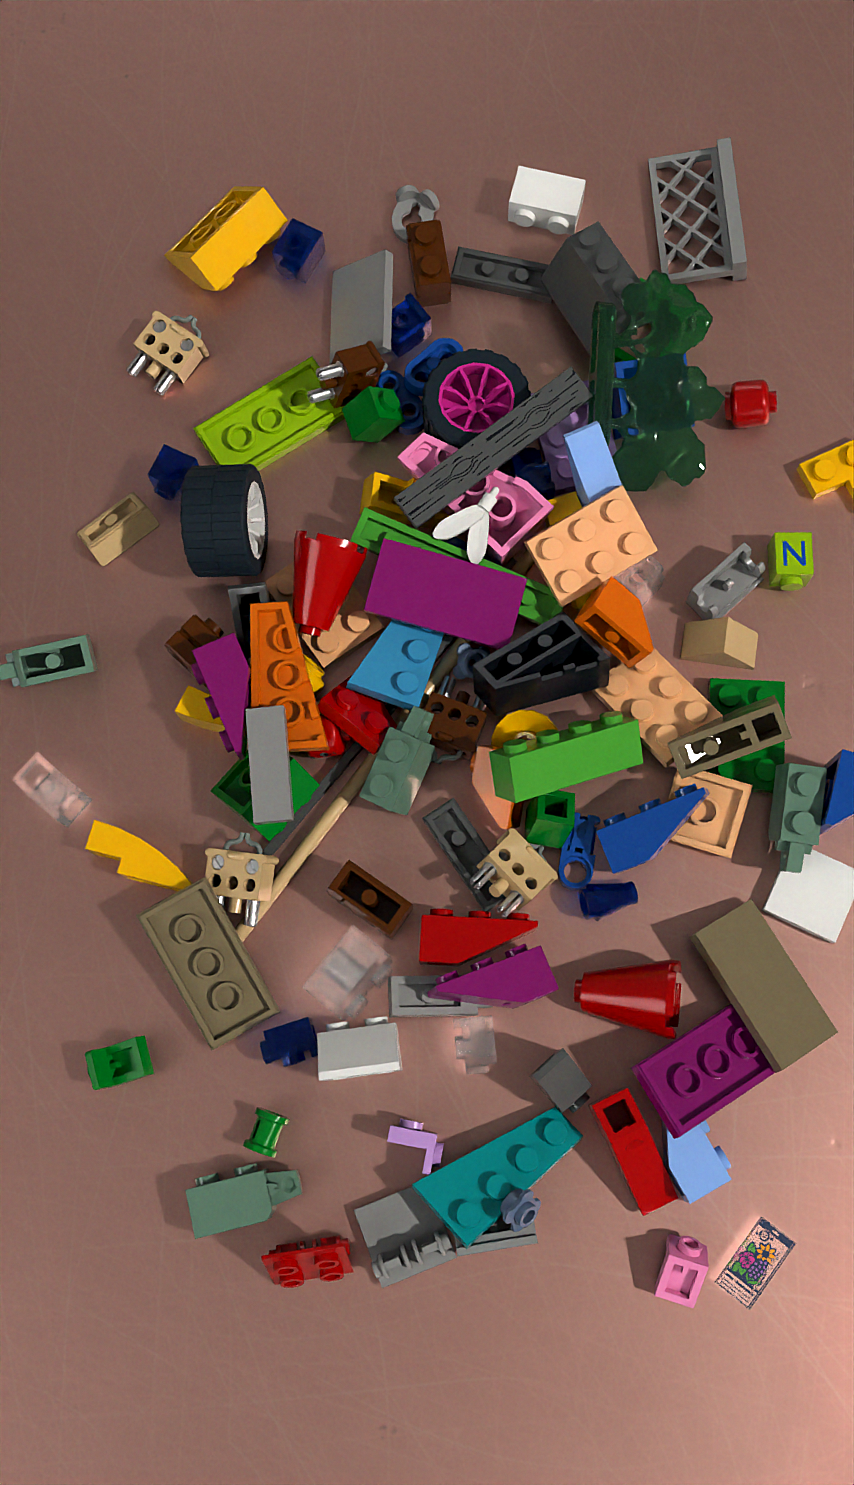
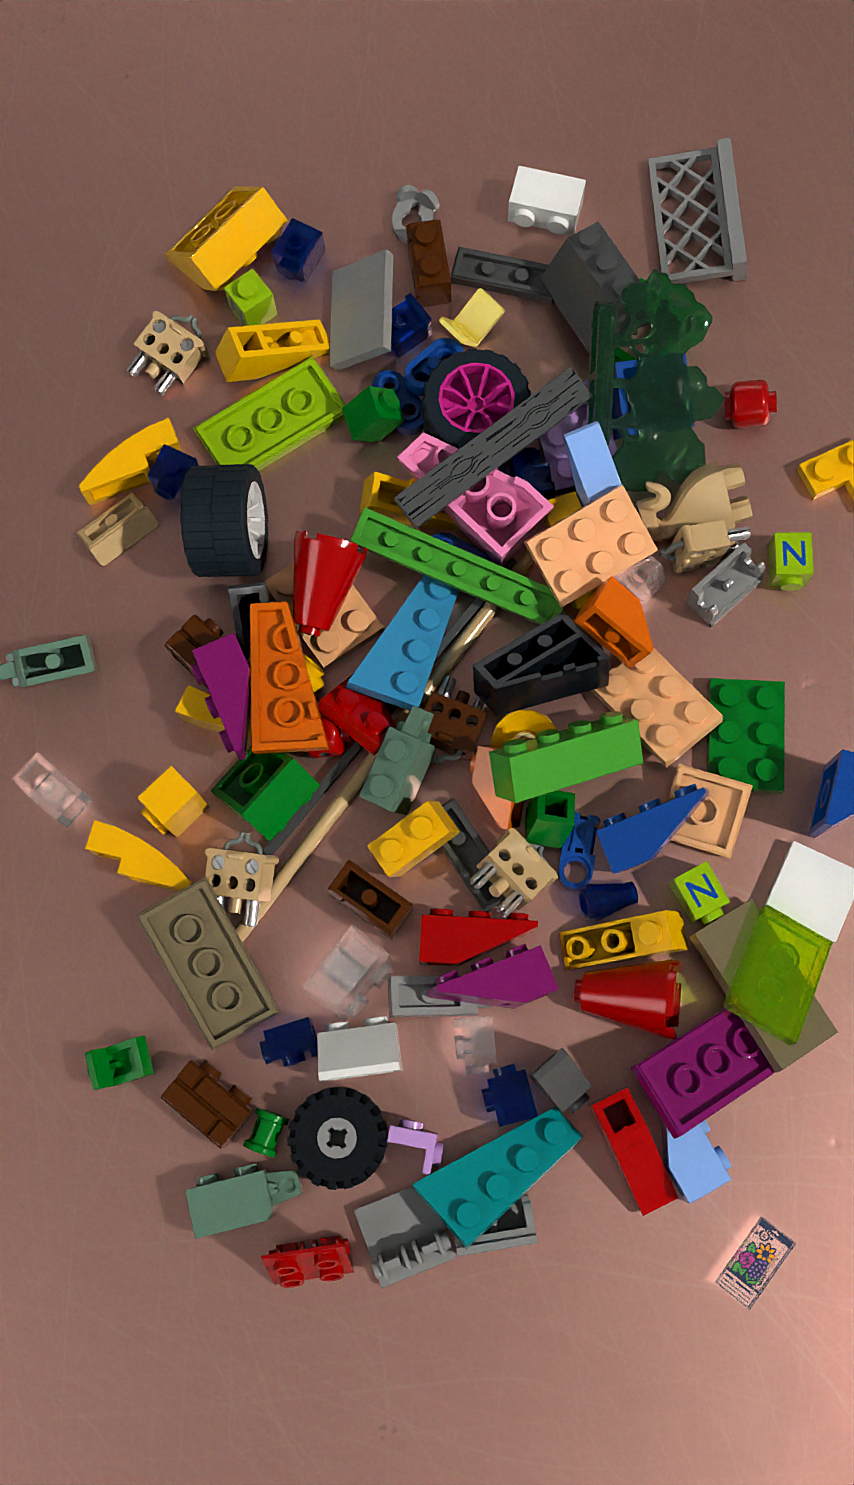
(128, 463): none -> yellow slope
(171, 803): none -> yellow brick
(208, 1102): none -> reddish brown brick
(251, 299): none -> lime brick
(269, 348): none -> yellow slope
(269, 765): light grey tile -> none
(348, 375): reddish brown piece -> none
(362, 1138): none -> black wheel
(413, 839): none -> yellow brick
(445, 594): magenta tile -> none
(465, 654): sand blue plate -> none
(472, 518): white piece -> none
(474, 319): none -> light yellow bracket
(509, 1096): none -> clear blue brick
(520, 1208): sand blue plate -> none
(624, 940): none -> yellow slope
(682, 1270): bright pink bracket -> none
(699, 500): none -> tan hips
(700, 894): none -> lime brick
(703, 545): none -> tan piece
(719, 643): tan slope -> none
(730, 737): dark tan slope -> none
(778, 975): none -> clear neon green tile
(796, 812): sand green hinge -> none

